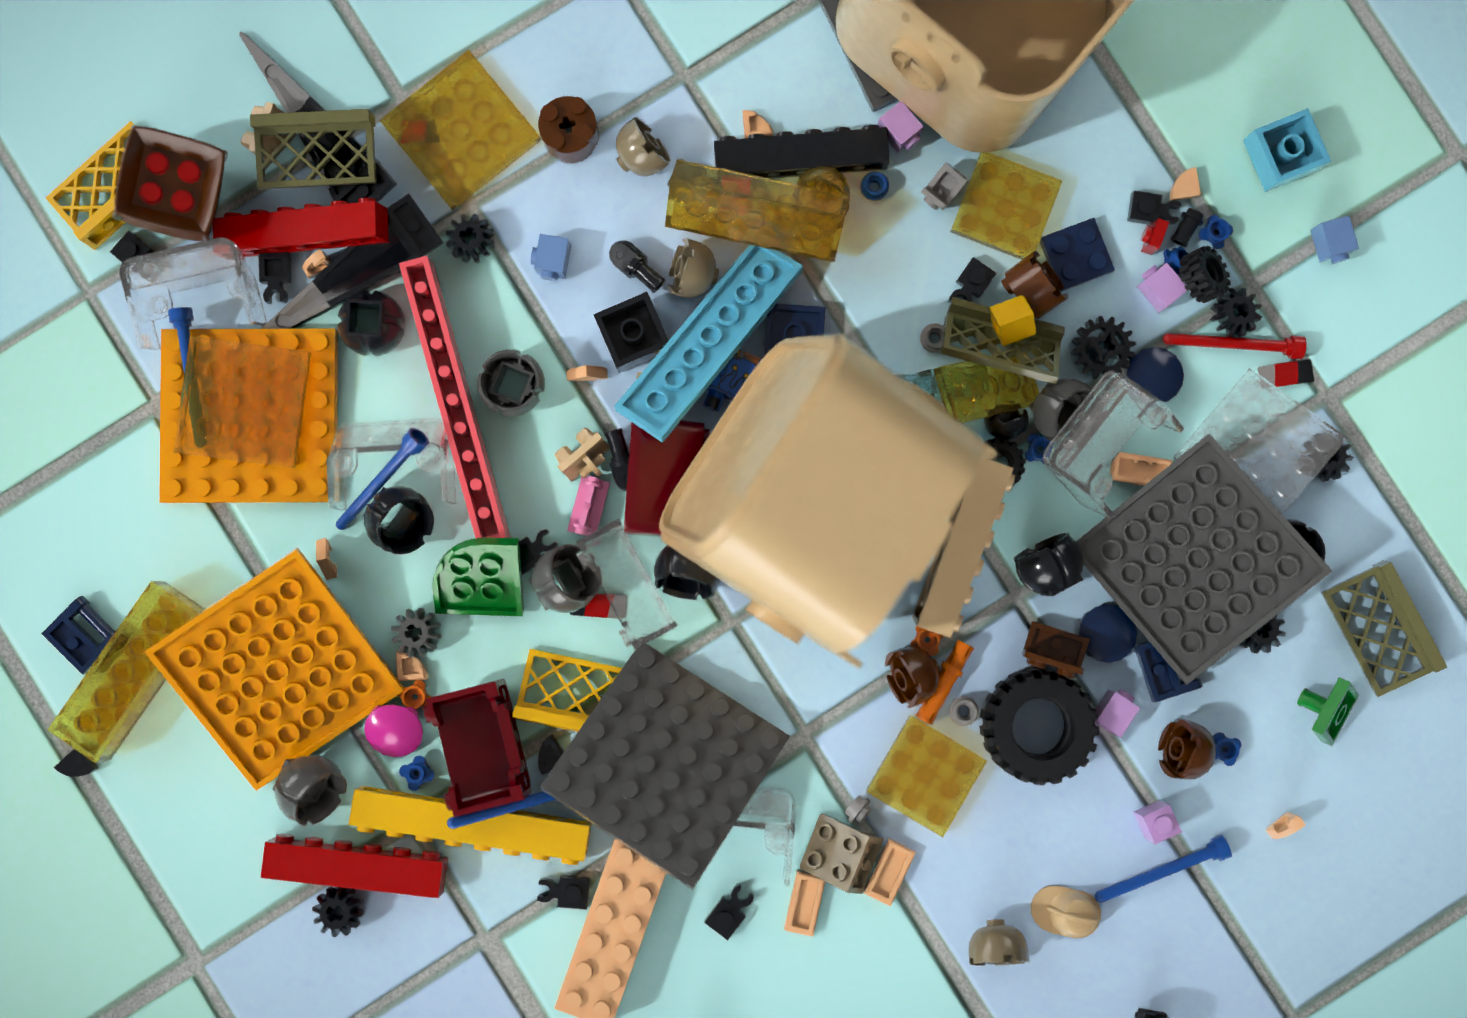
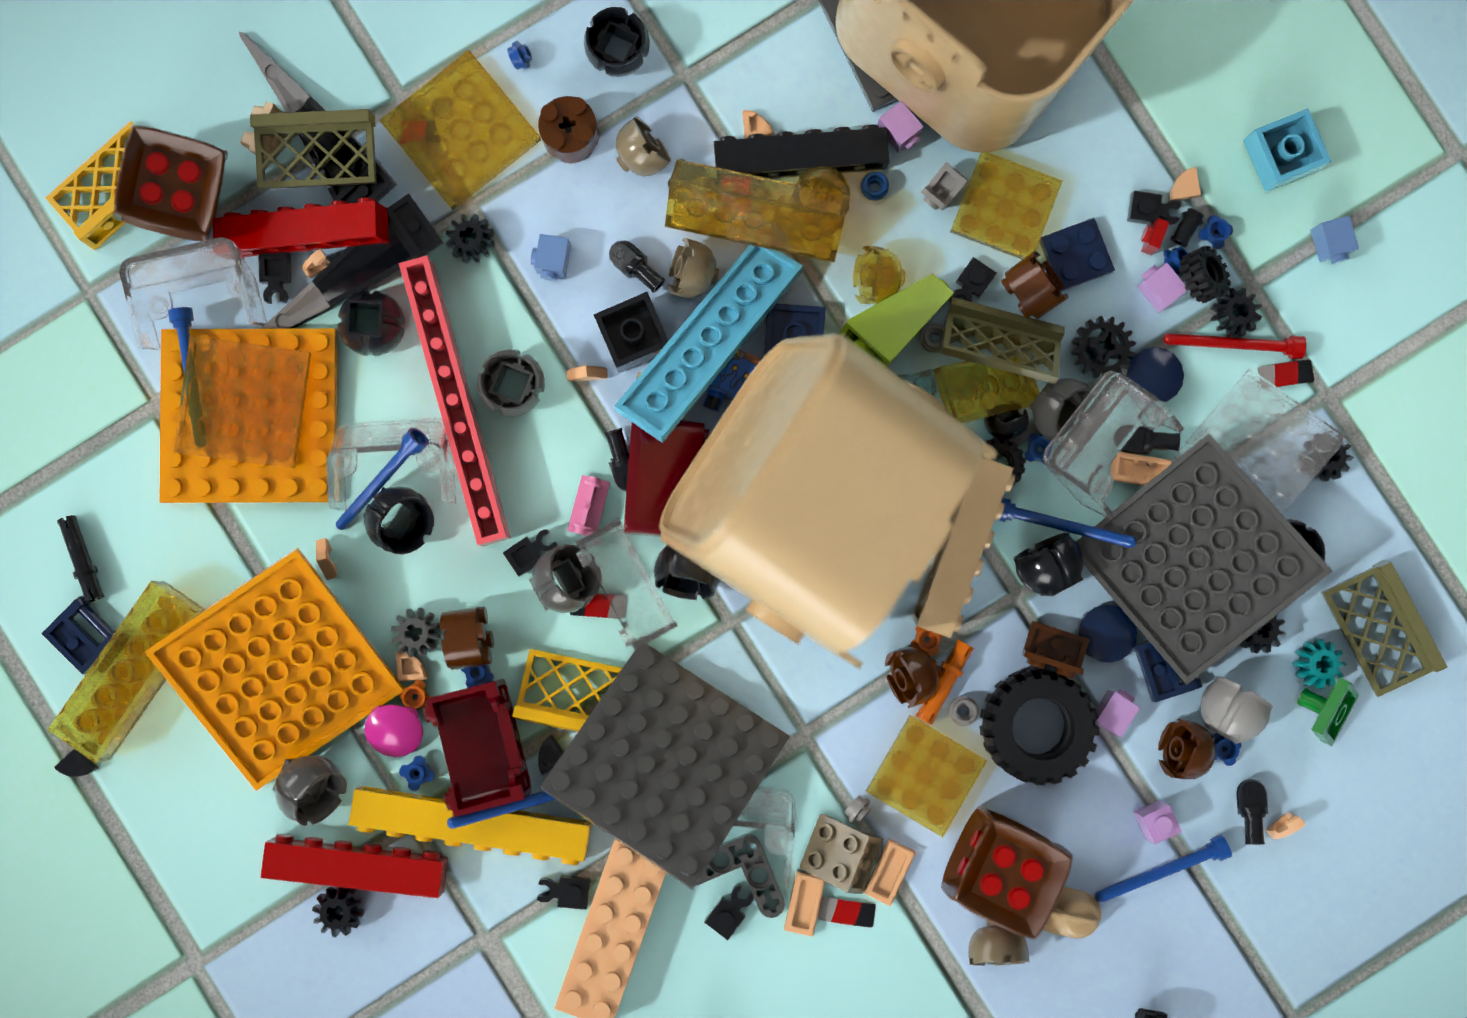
(80, 558): none -> black pin
(129, 247): black plate -> none
(466, 638): none -> reddish brown brick
(473, 679): none -> blue plate
(480, 579): green plate -> none
(519, 55): none -> blue plate
(585, 458): tan hips -> none
(627, 27): none -> black piece
(748, 864): none -> dark grey beam
(847, 912): none -> sticker
(877, 274): none -> clear yellow cylinder
(896, 321): none -> lime slope
(1006, 873): none -> reddish brown piece
(1011, 511): none -> blue piece
(1013, 320): yellow panel -> none
(1146, 439): none -> black arm
(1233, 712): none -> light grey piece
(1253, 807): none -> black arm
(1322, 674): none -> teal gear

